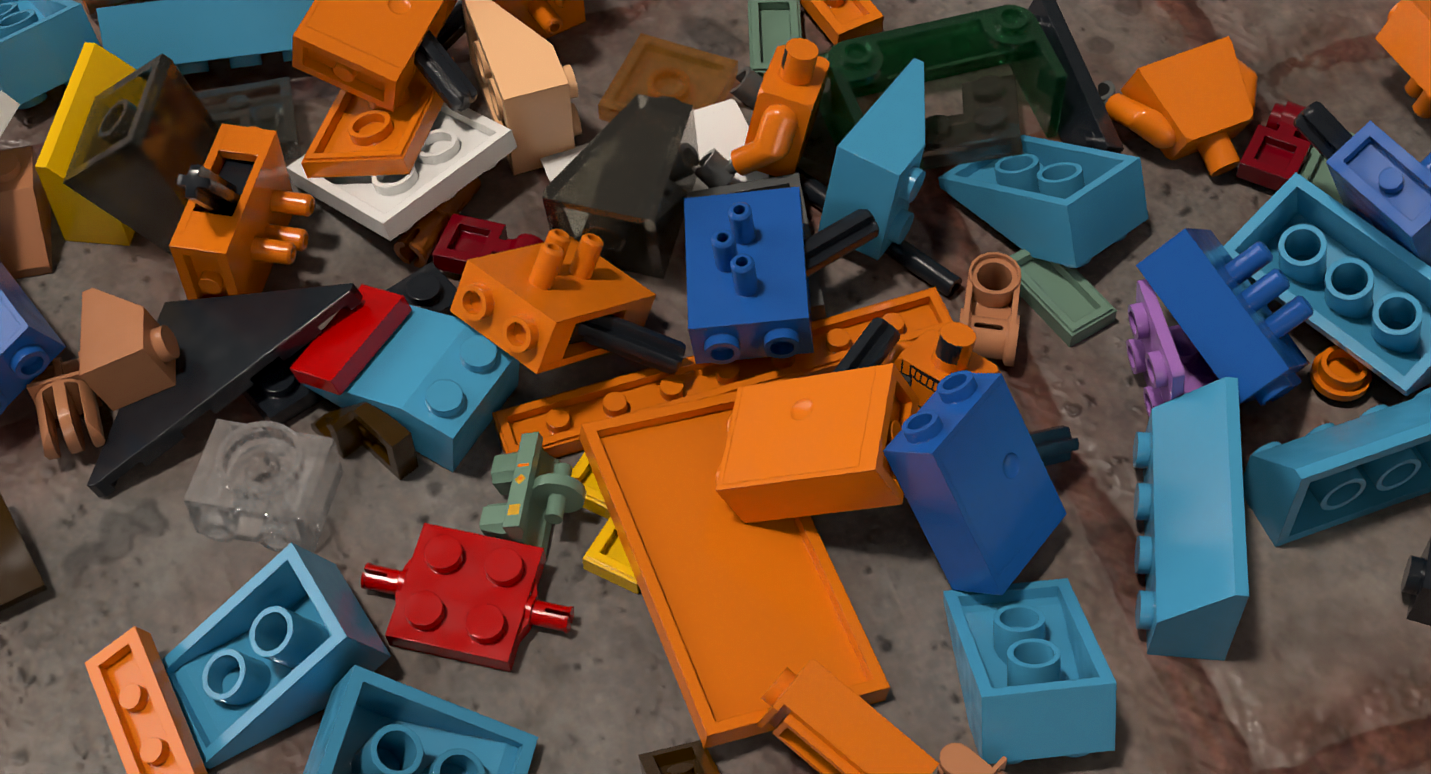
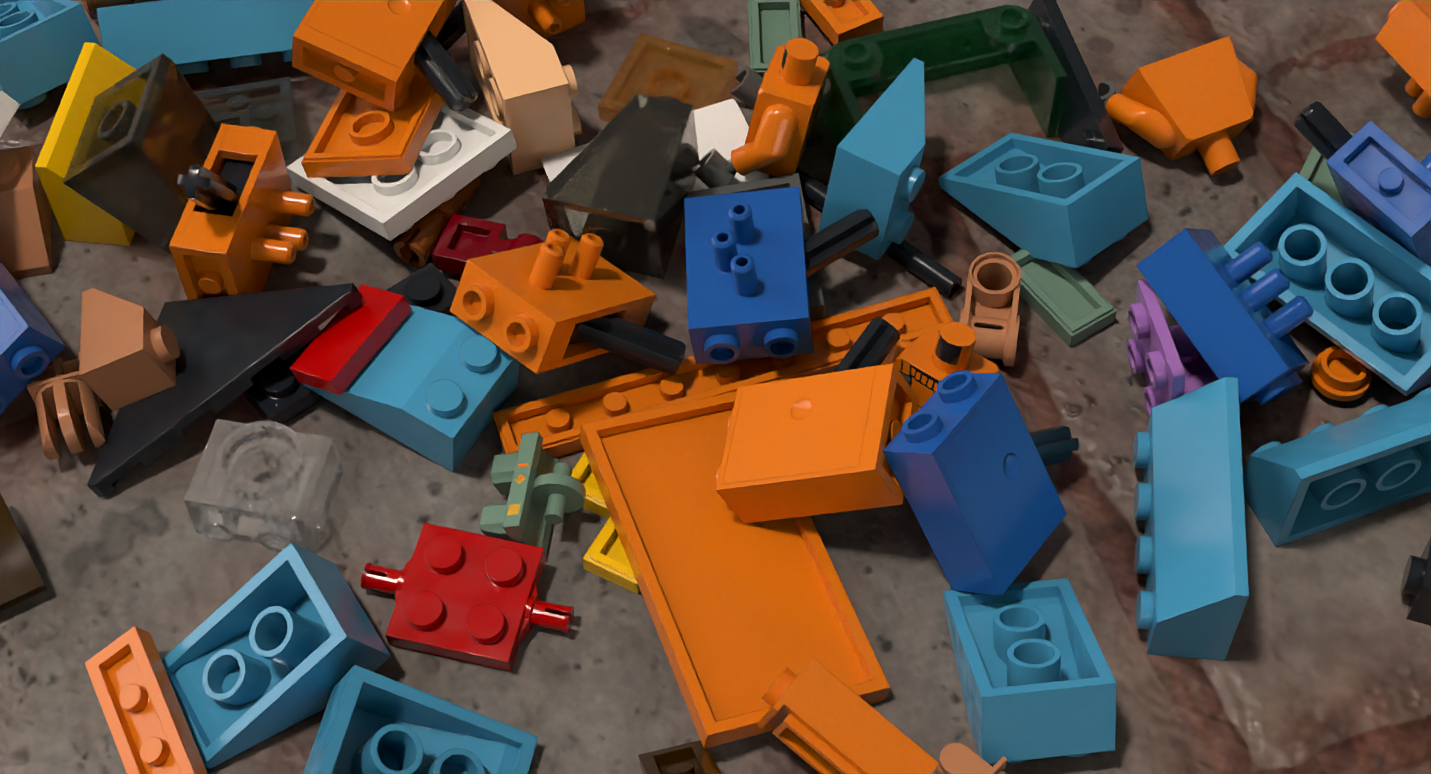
(374, 430): dark brown slope -> none
(983, 132): clear smoke plate -> none
(1275, 149): dark red plate -> none

